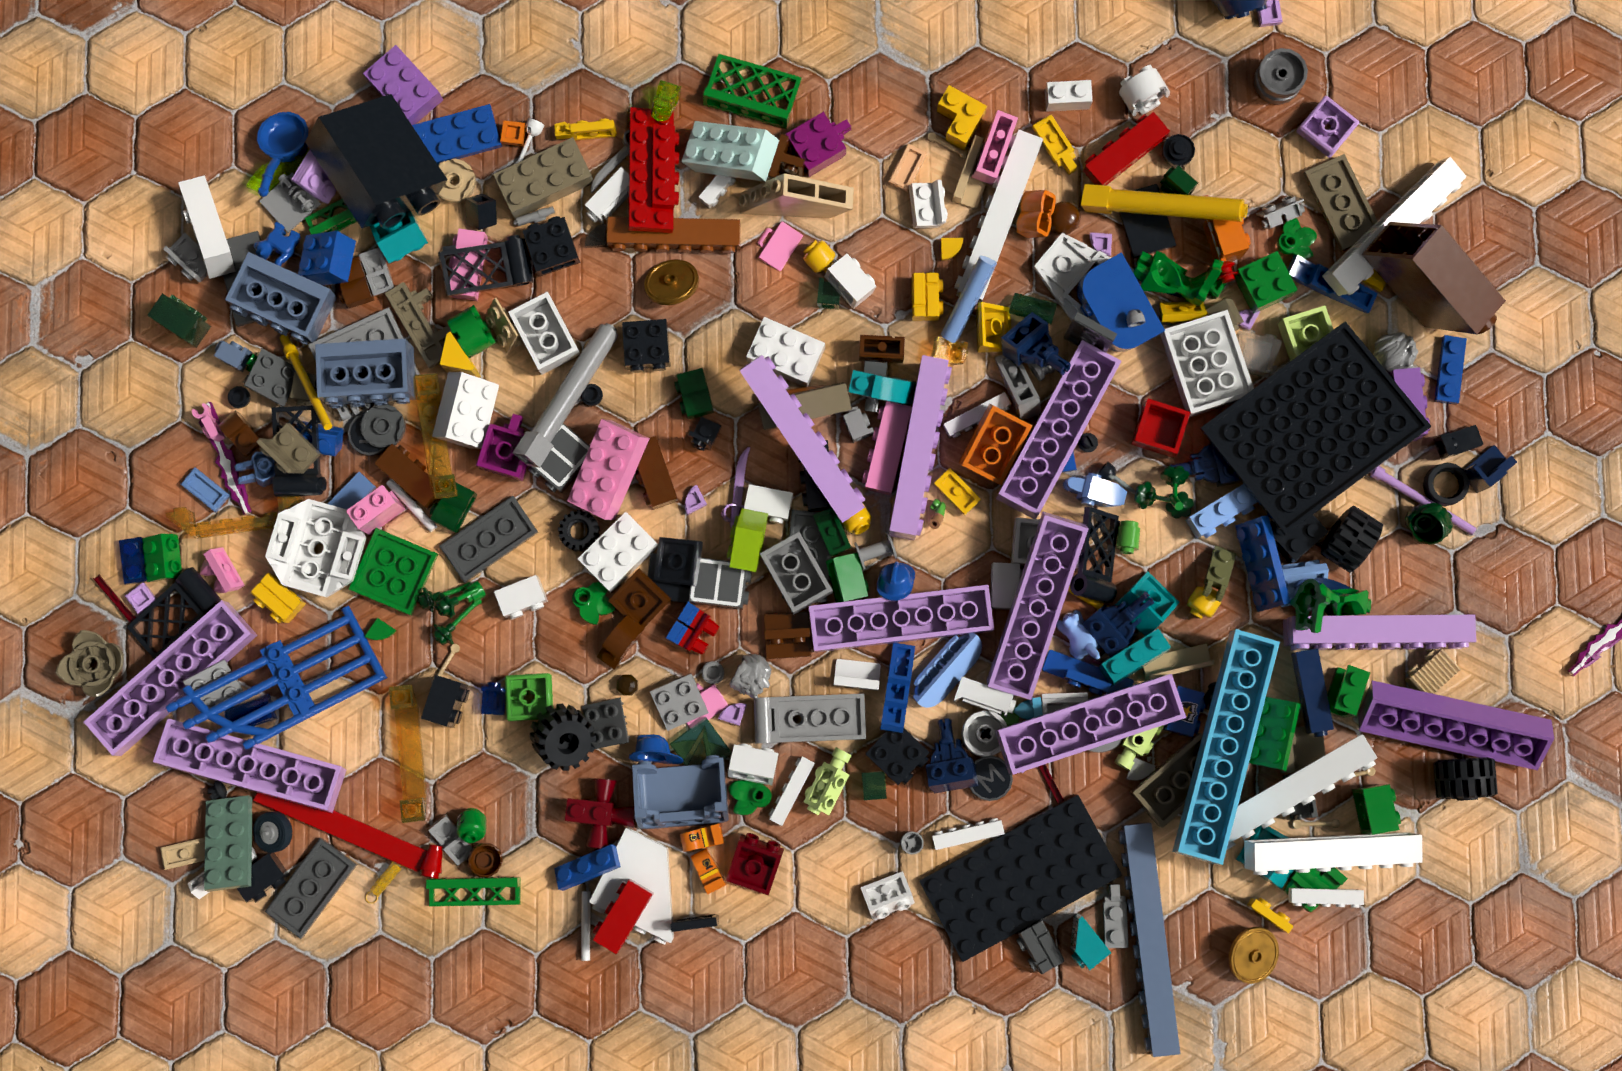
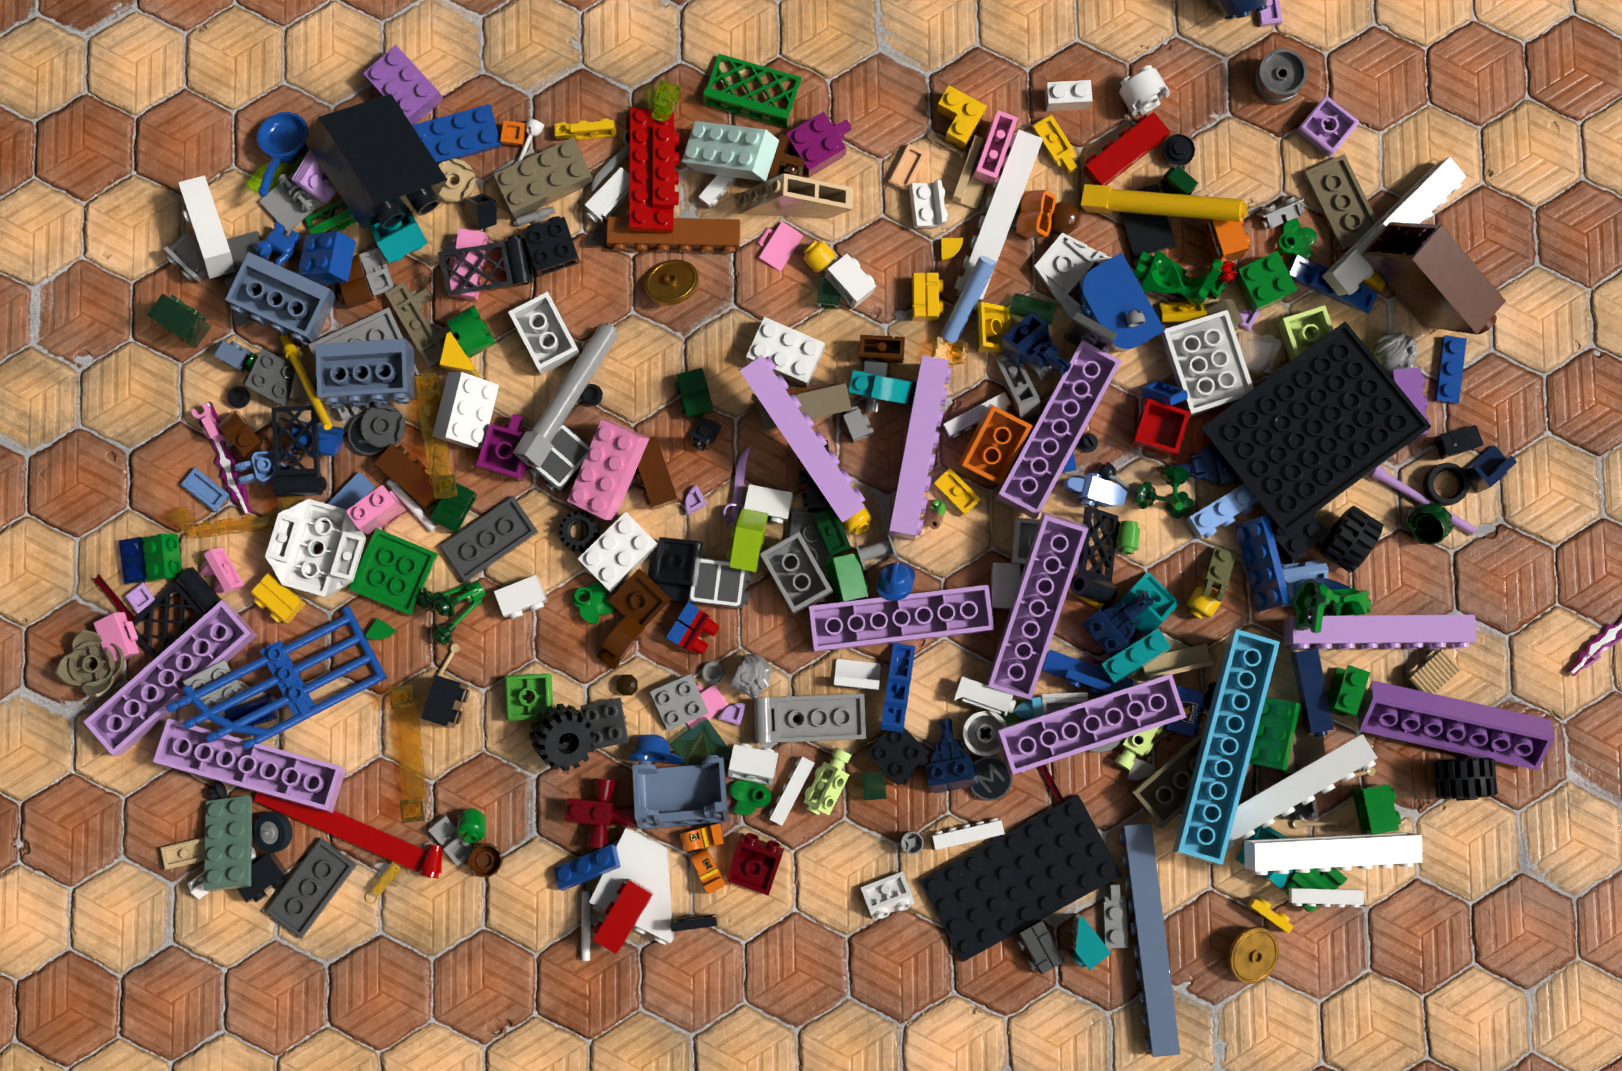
(119, 631): none -> bright pink piece
(289, 450): dark tan bracket -> none
(469, 883): green fence -> none
(493, 699): clear blue bracket -> none
(499, 320): tan hinge -> none
(646, 345): black brick -> none
(787, 635): reddish brown bracket -> none
(888, 447): bright pink brick -> none
(947, 669): light blue brick -> none
(1080, 639): light blue animal -> none
(1101, 242): lavender tile -> none
(1164, 393): none -> blue plate

